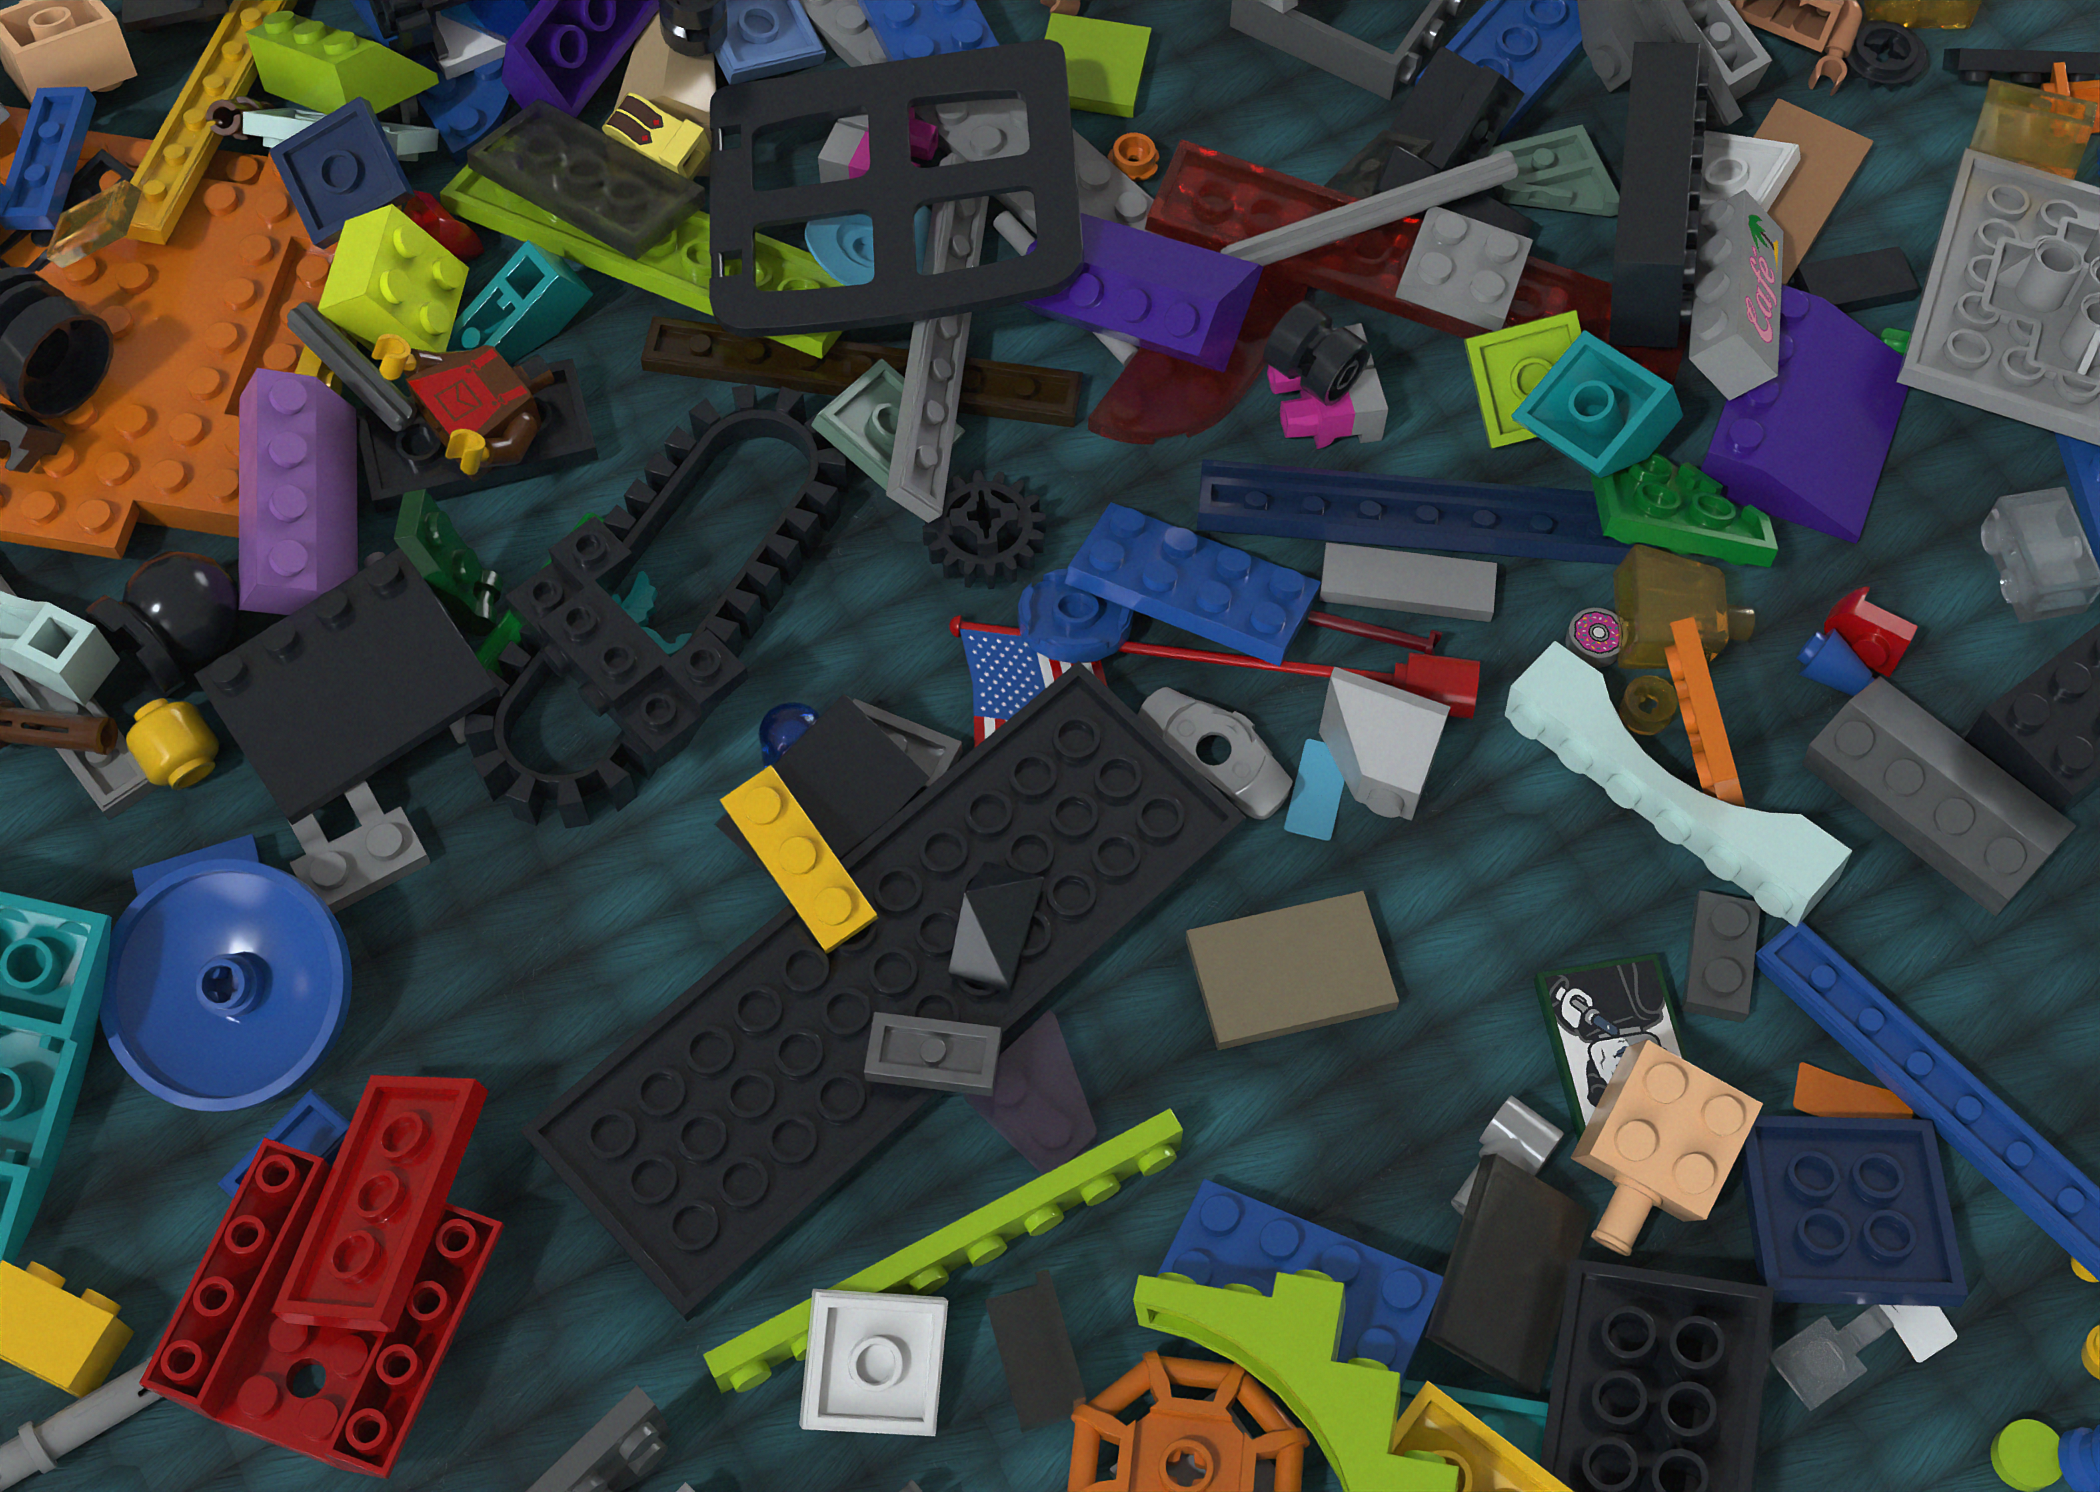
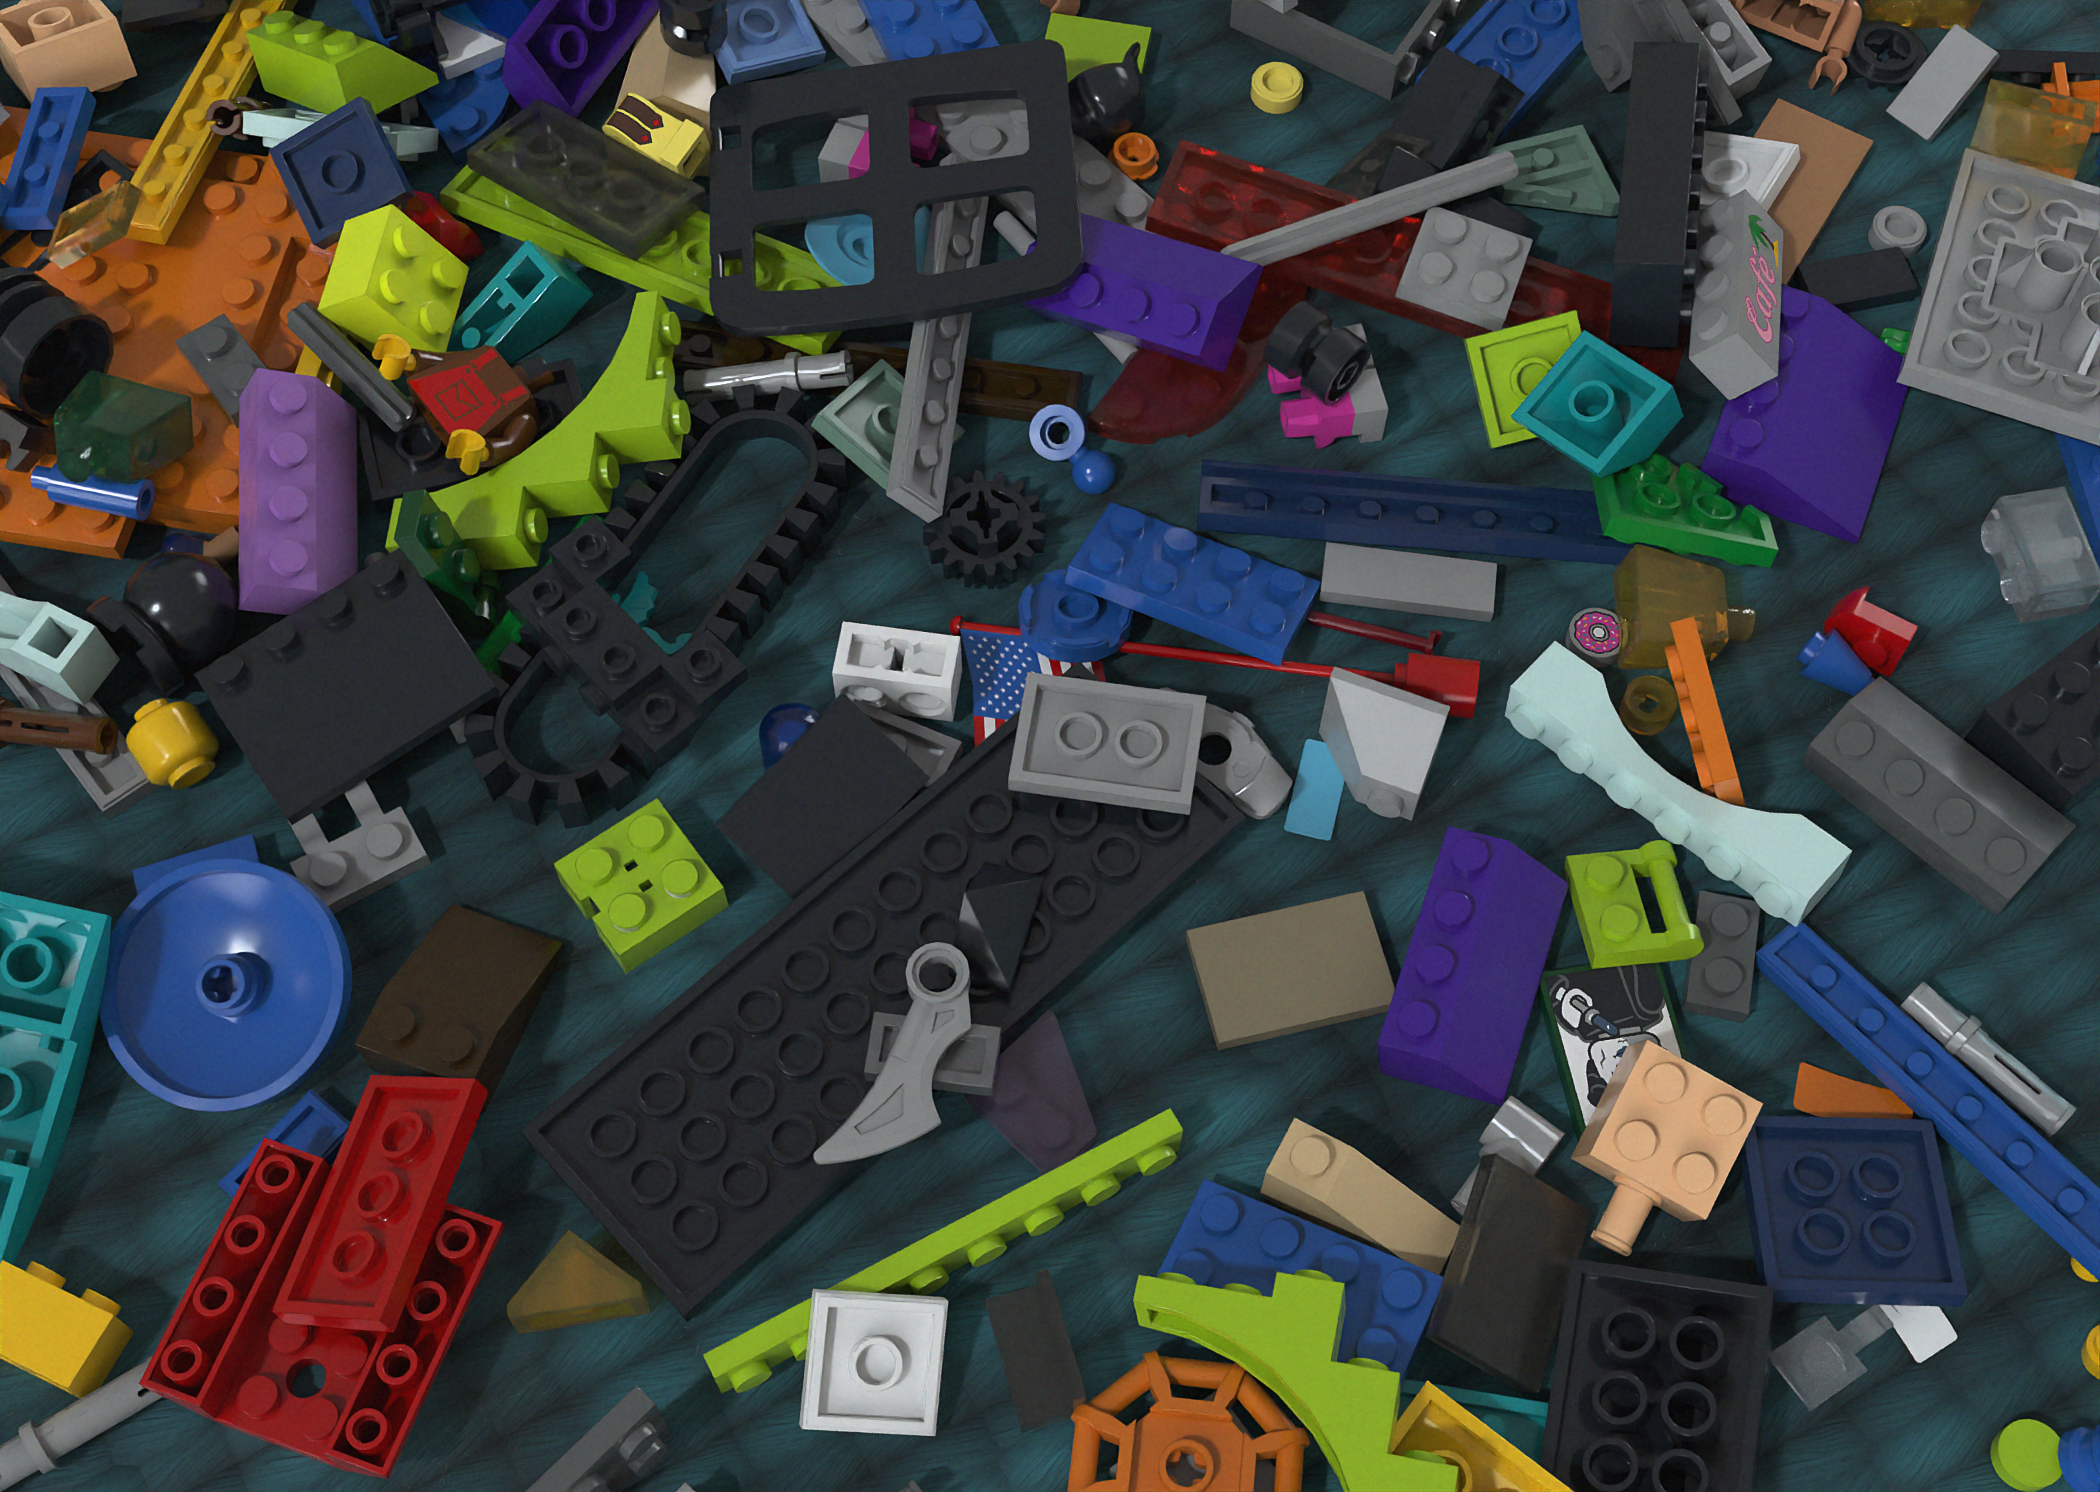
(97, 493): none -> blue cylinder
(120, 429): none -> clear green torso
(221, 362): none -> dark grey plate
(222, 548): none -> arm
(460, 1001): none -> dark brown slope
(573, 468): none -> lime arch
(575, 1289): none -> clear yellow slope
(641, 885): none -> lime piece
(791, 372): none -> light grey pin
(799, 859): yellow plate -> none
(899, 670): none -> white brick
(901, 1098): none -> light grey piece
(1091, 469): none -> blue plate
(1107, 743): none -> light grey plate
(1108, 99): none -> black hair
(1276, 87): none -> light yellow tile
(1356, 1198): none -> tan slope
(1472, 968): none -> dark purple slope
(1613, 912): none -> lime plate
(1897, 227): none -> light grey tile
(1942, 83): none -> light grey tile
(1987, 1059): none -> light grey pin

